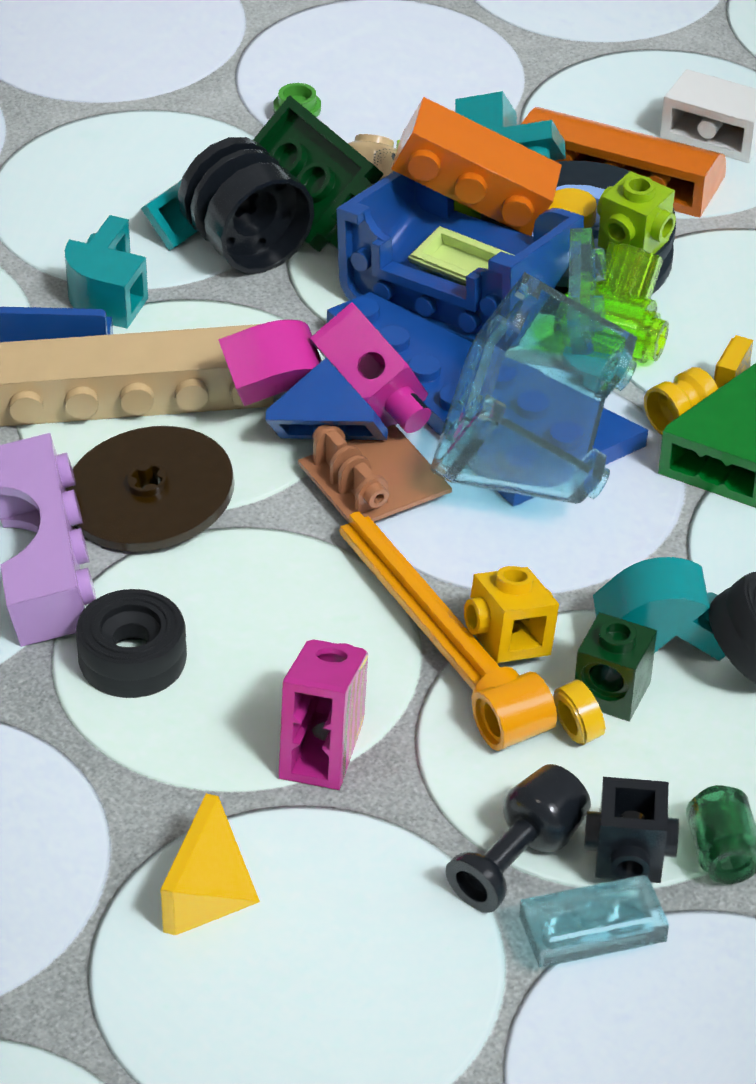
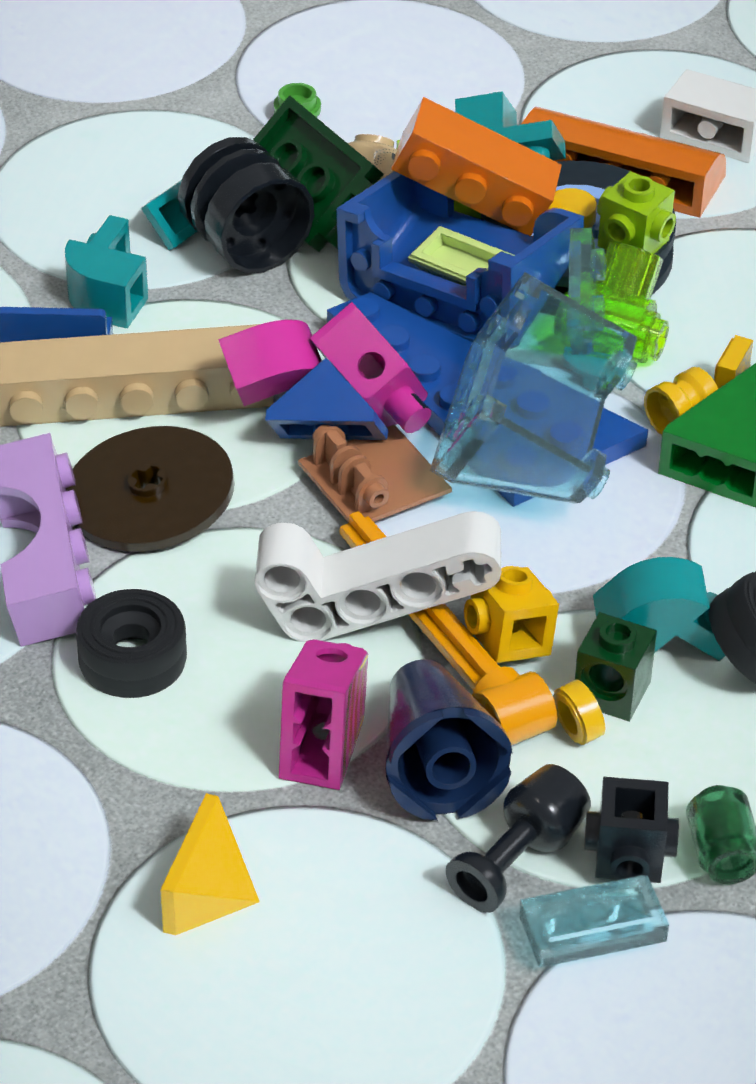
(374, 580): none -> white beam
(442, 745): none -> dark blue cone

